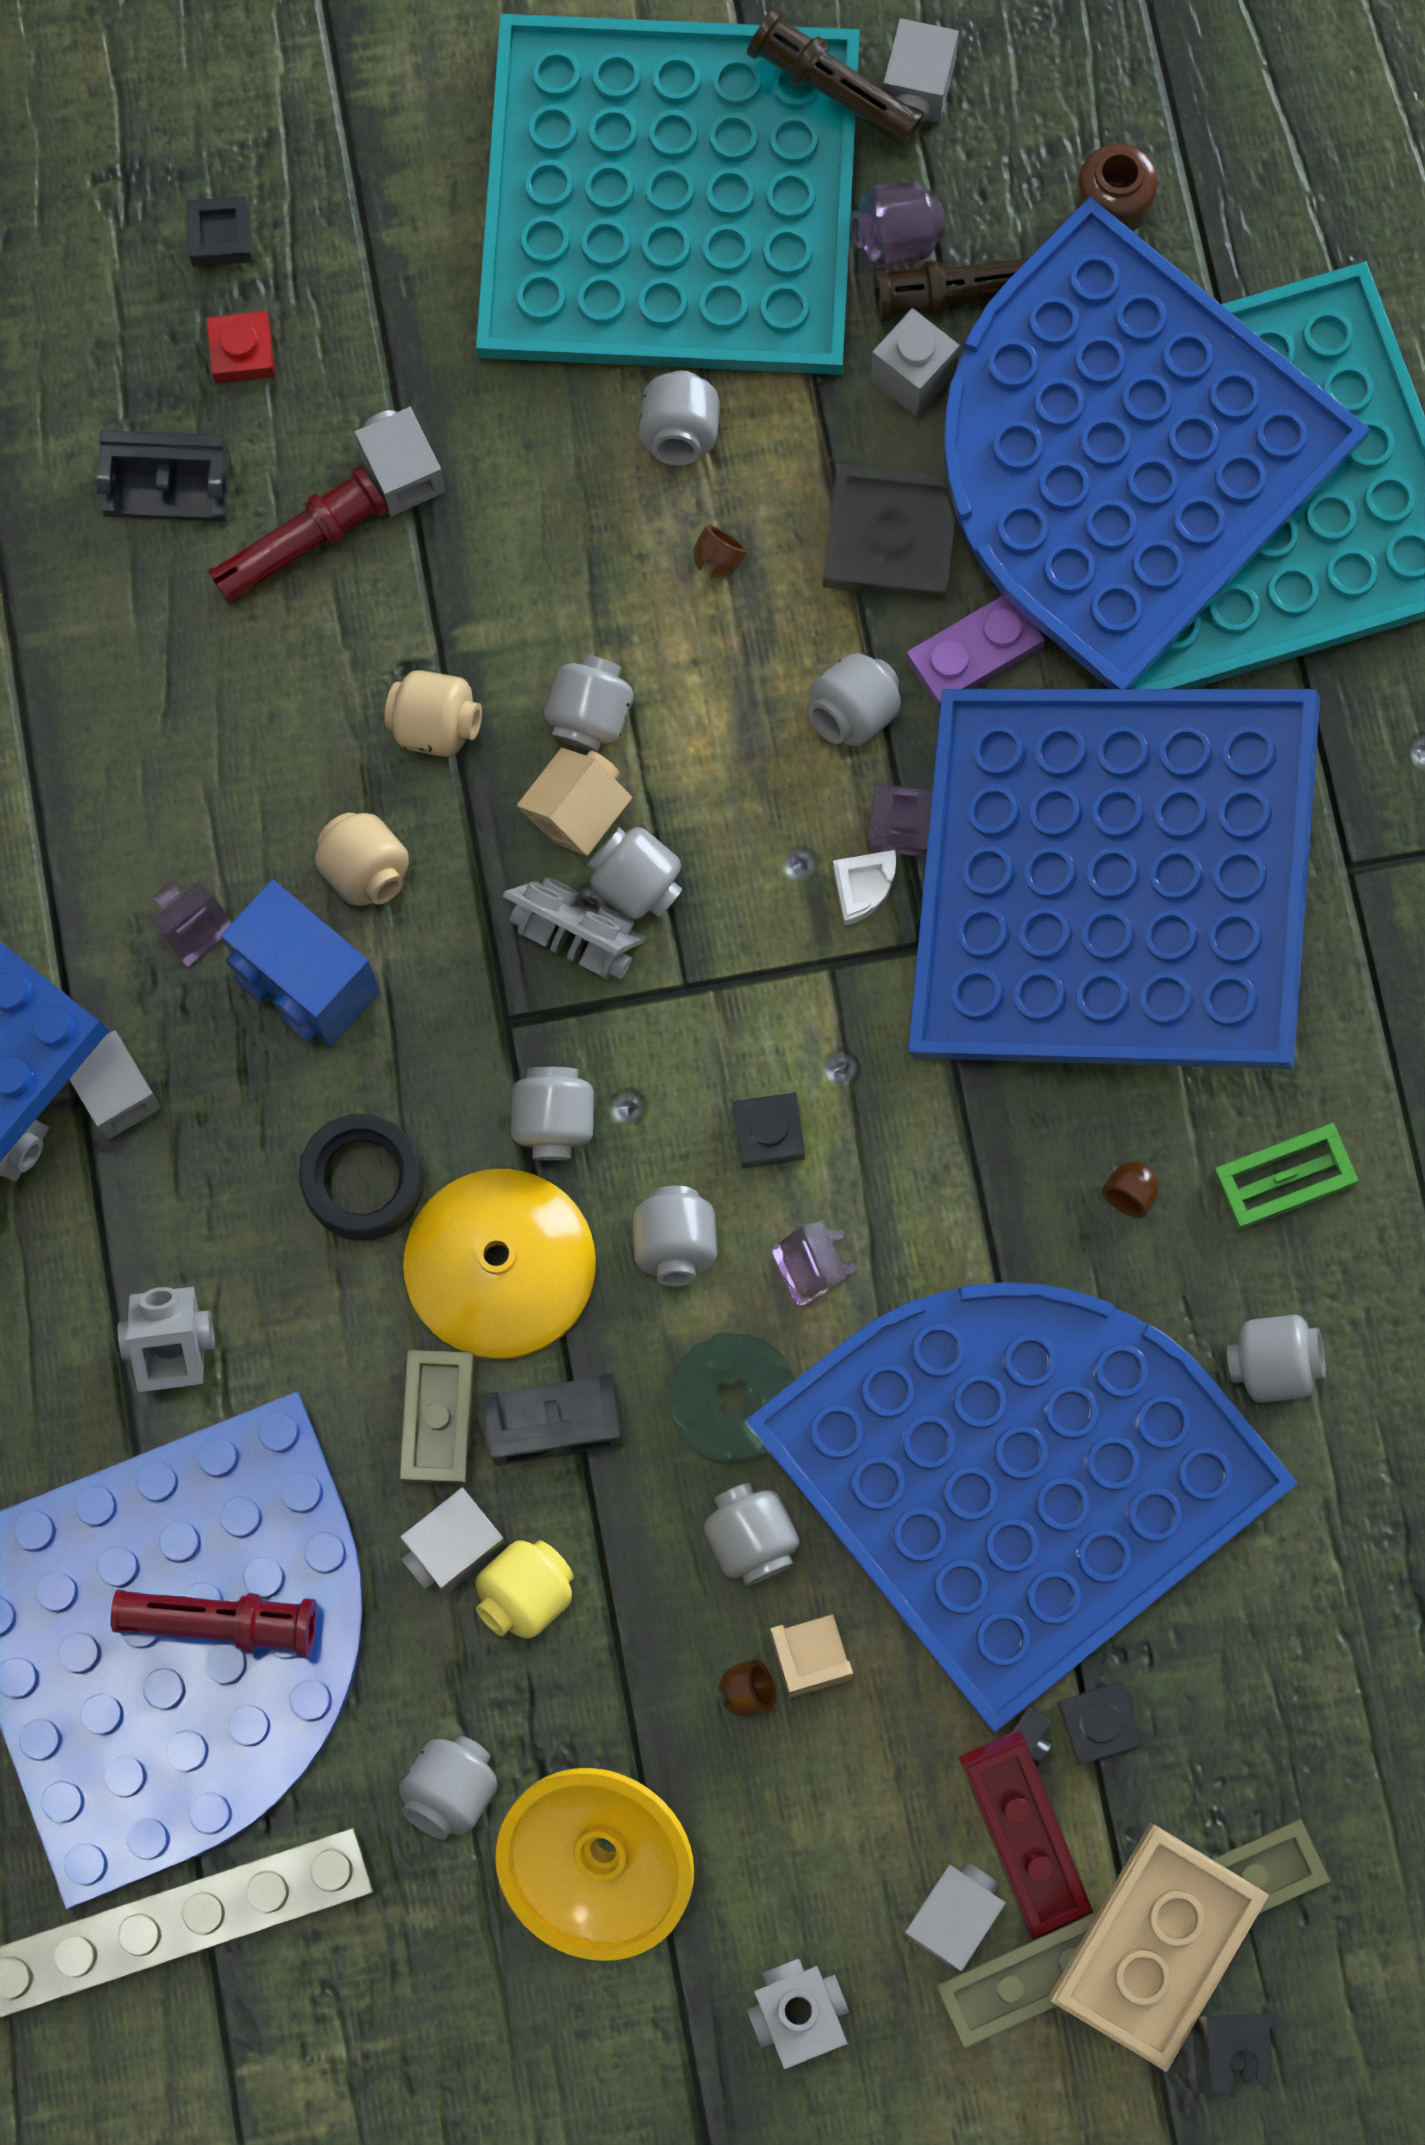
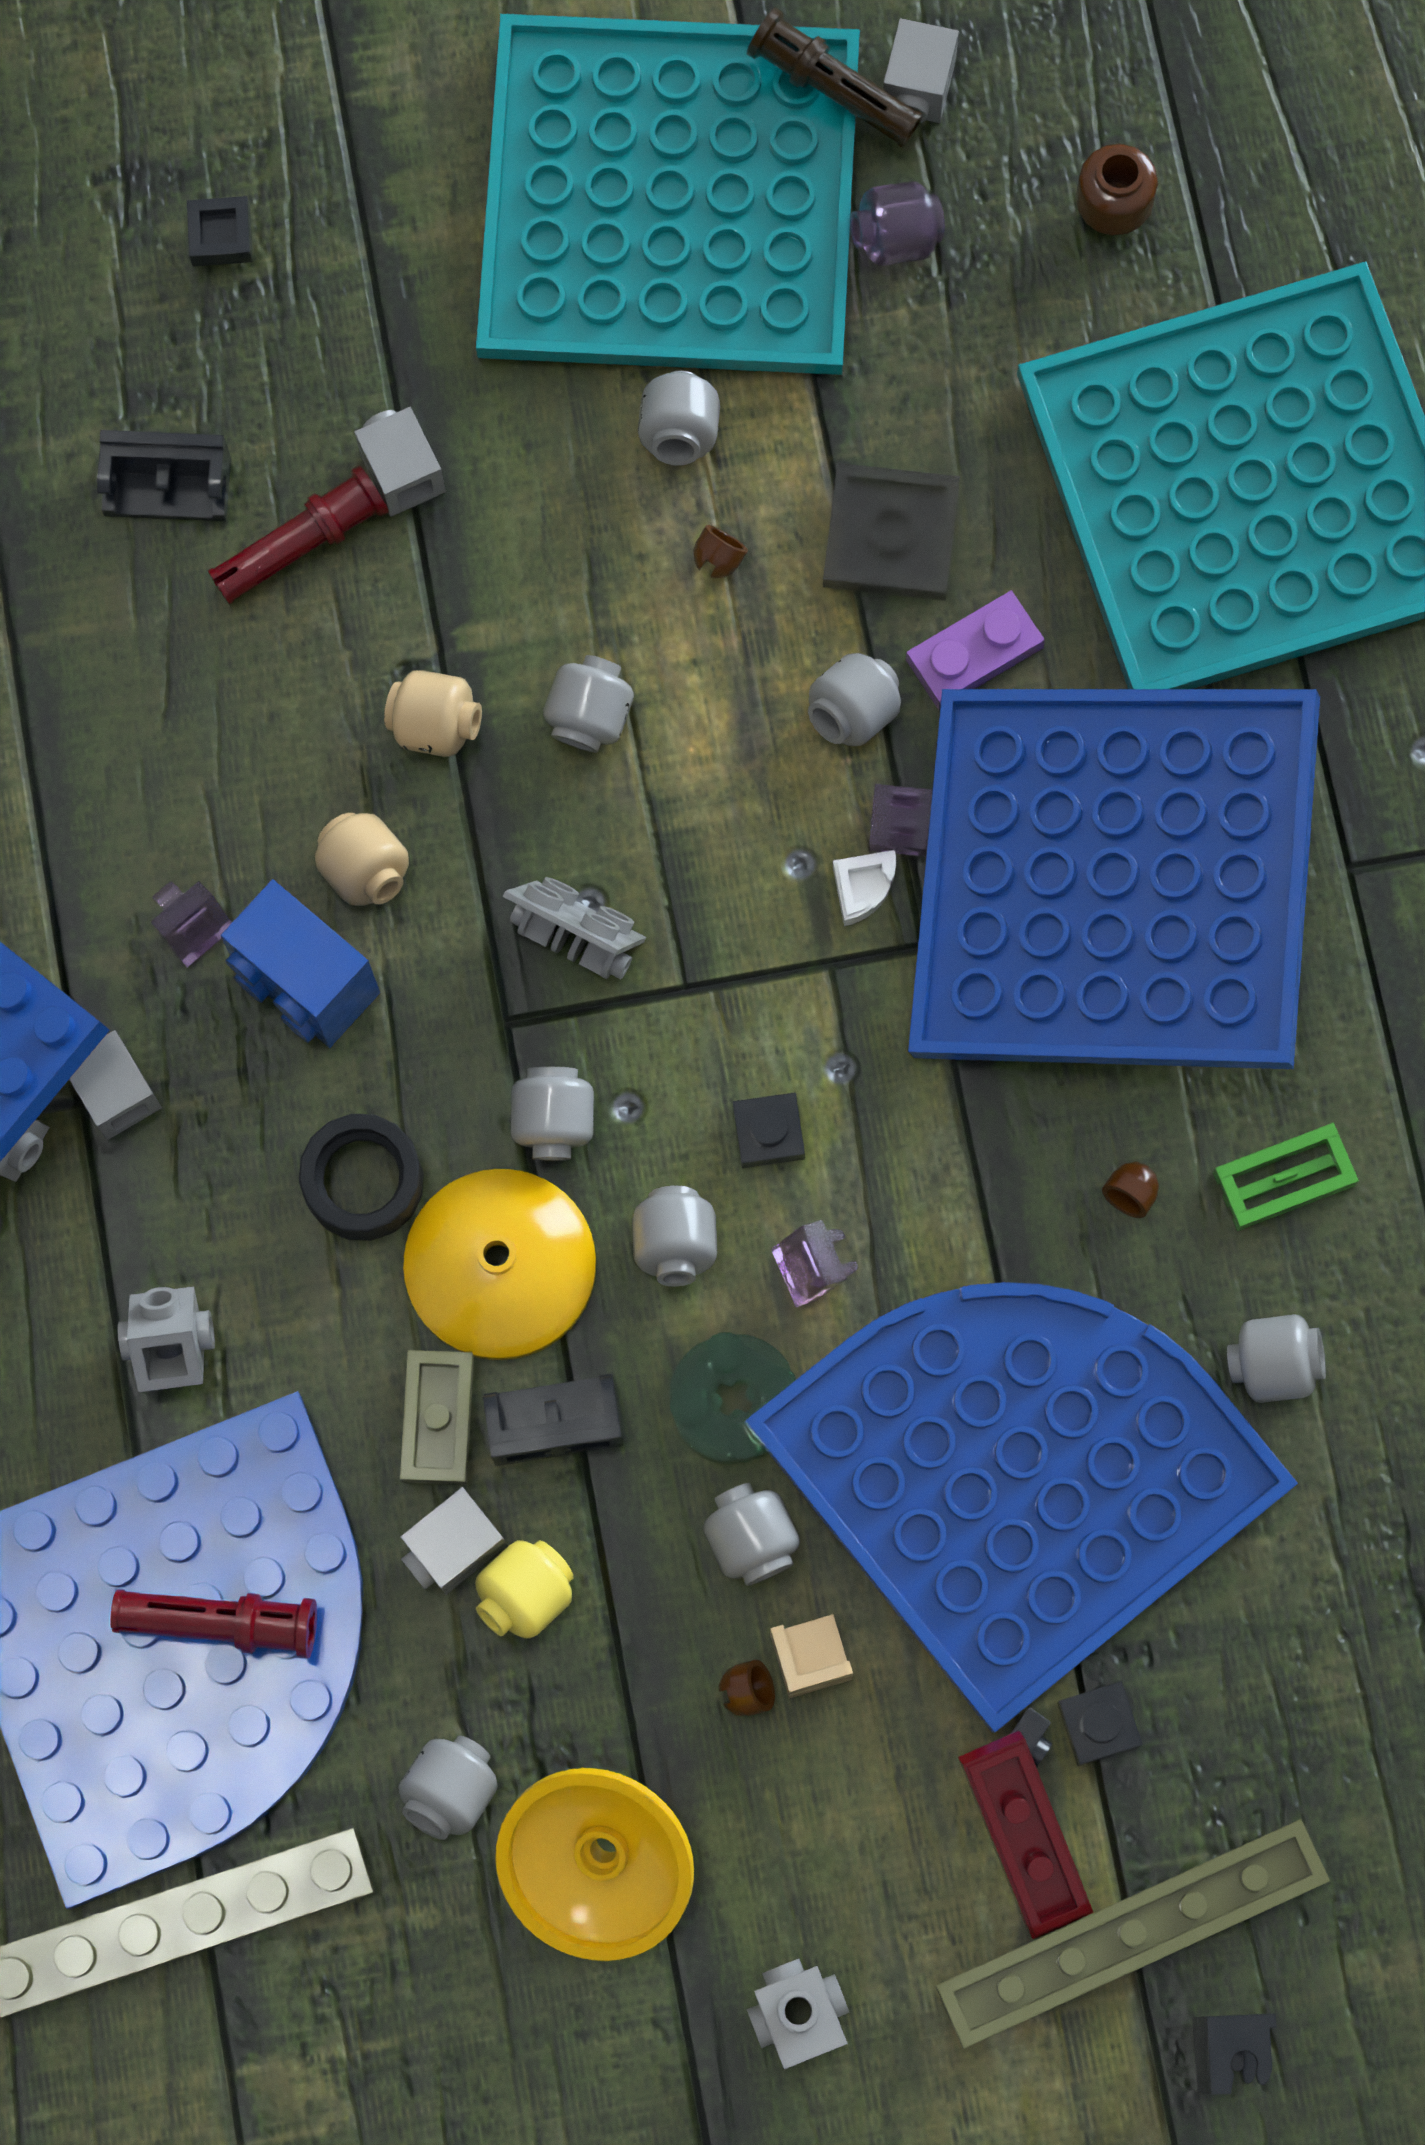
(240, 347): red plate -> none
(575, 799): tan brick -> none
(635, 873): light grey head -> none
(914, 362): light grey brick -> none
(932, 288): dark brown pin -> none
(956, 1915): light grey brick -> none
(1125, 445): blue plate -> none
(1158, 1947): tan tile -> none

